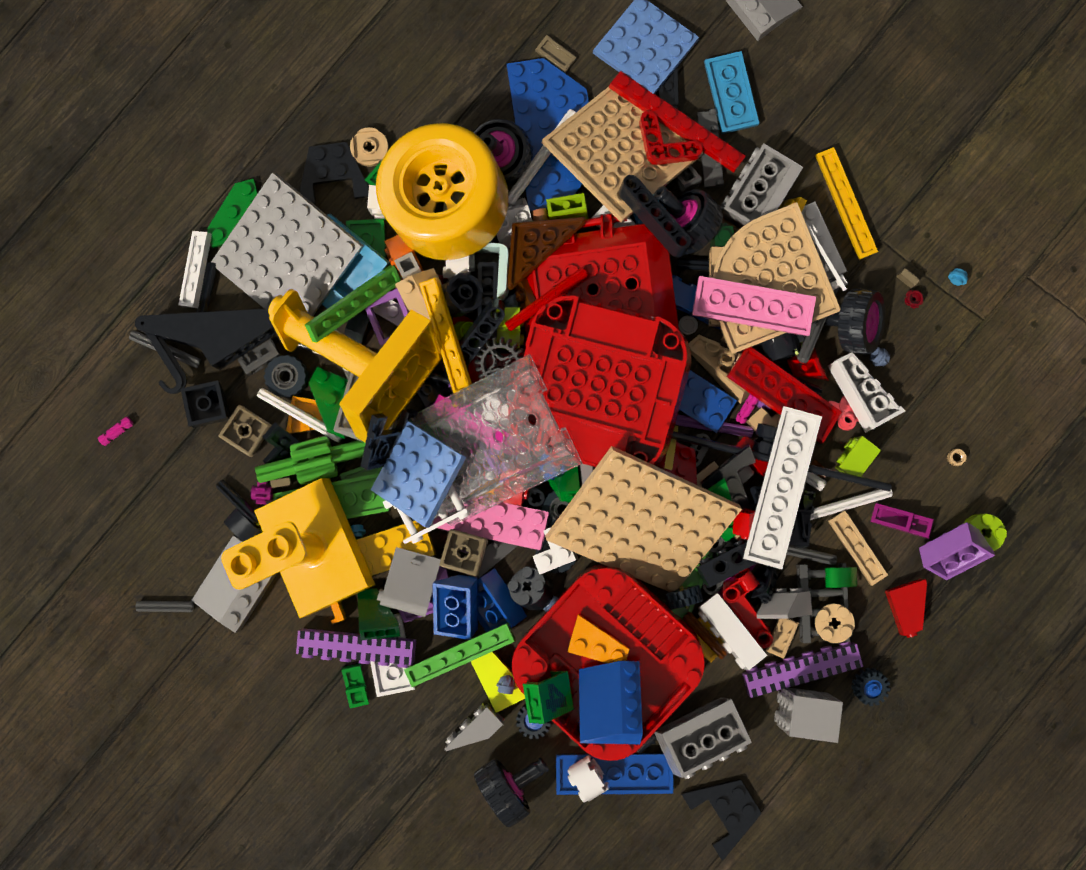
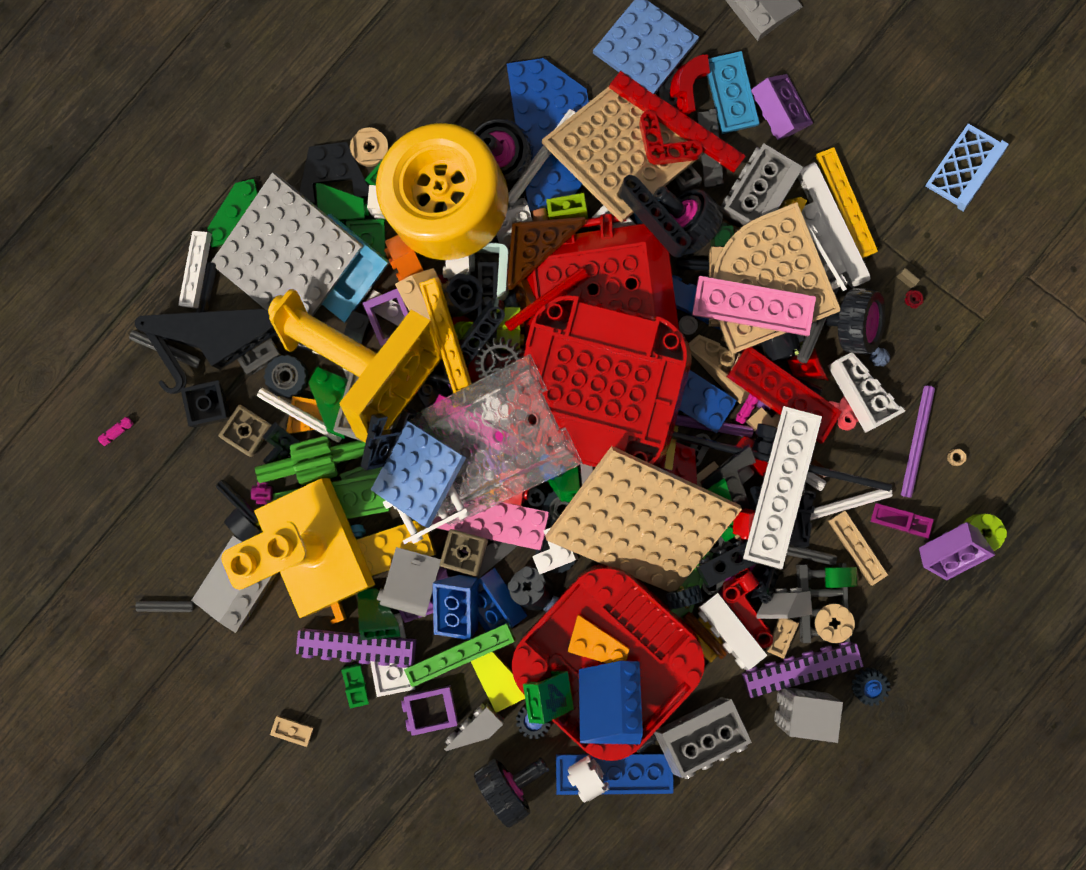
(281, 482): dark tan tile -> none
(292, 731): none -> tan plate
(340, 204): none -> green slope
(352, 304): bright green plate -> none
(407, 265): light grey brick -> none
(449, 704): none -> medium lavender window
(506, 685): sand blue plate -> none
(555, 54): dark tan tile -> none
(683, 82): none -> red arch
(733, 807): black wing -> none
(781, 106): none -> medium lavender slope
(818, 192): none -> white beam
(857, 456): lime brick -> none
(908, 606): red slope -> none
(917, 442): none -> medium lavender axle
(958, 277): dark azure plate -> none
(981, 174): none -> light blue fence

